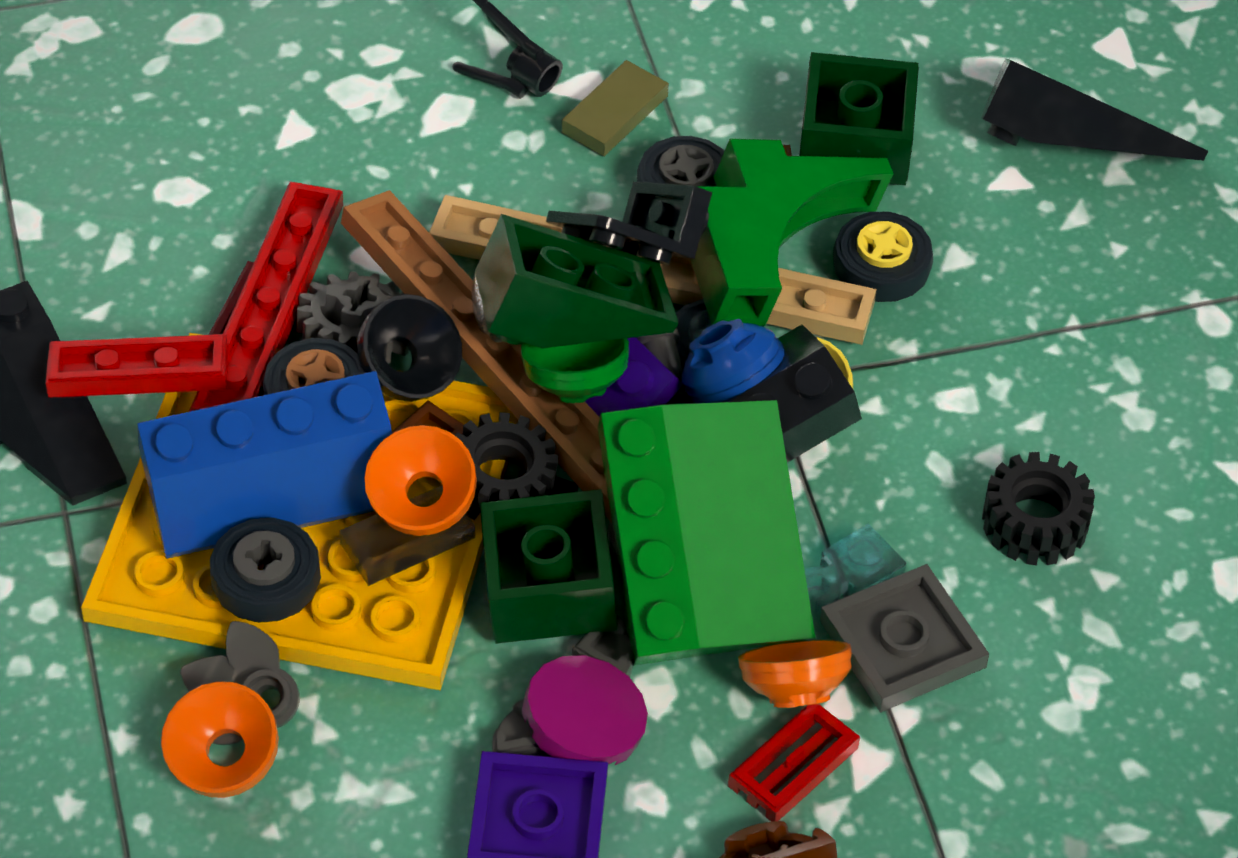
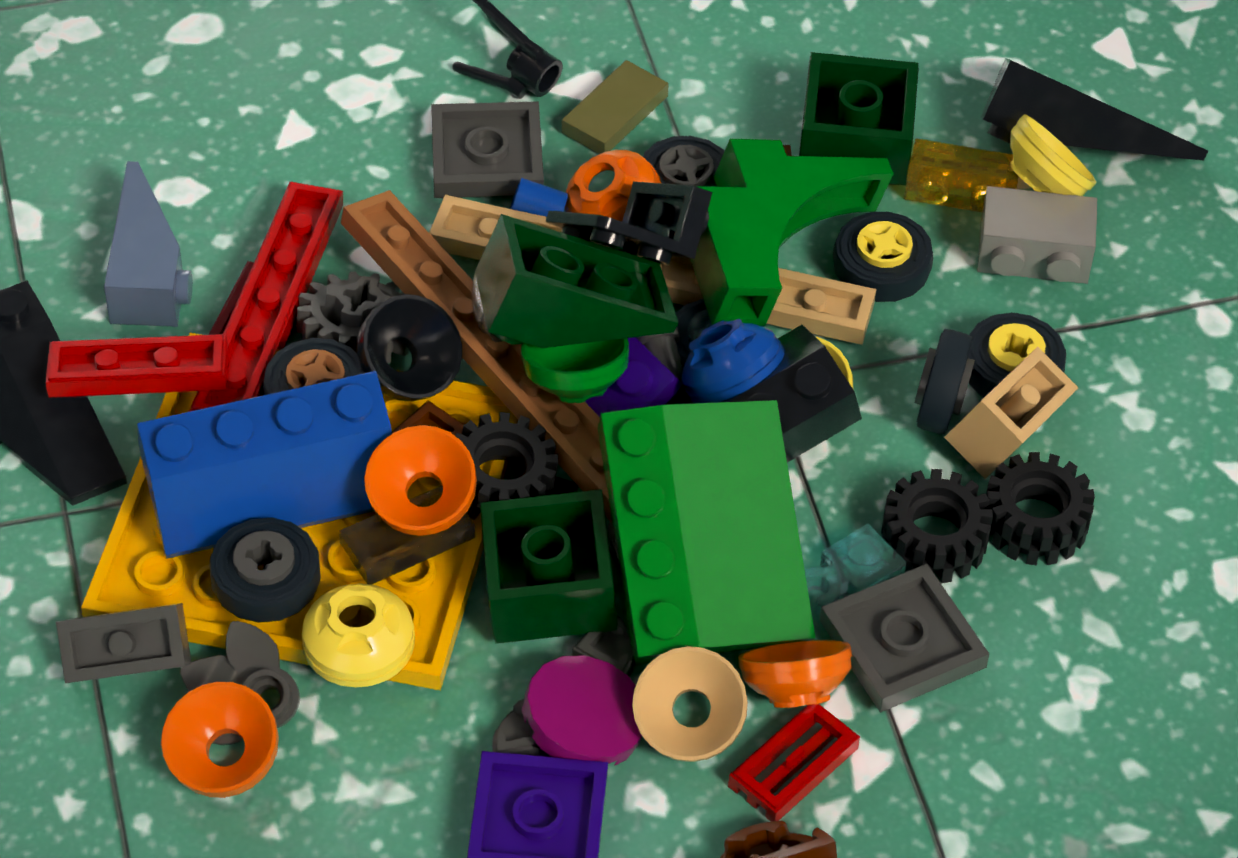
(123, 643): none -> dark grey plate
(145, 261): none -> sand blue slope
(363, 653): none -> light yellow piece
(485, 148): none -> dark grey plate
(537, 198): none -> blue hinge
(612, 200): none -> orange piece
(681, 672): none -> tan piece
(944, 381): none -> black wheel
(944, 500): none -> black tyre
(956, 174): none -> clear yellow bracket
(1004, 343): none -> black wheel
(1011, 412): none -> tan slope
(1037, 235): none -> light grey brick
(1046, 161): none -> light yellow piece

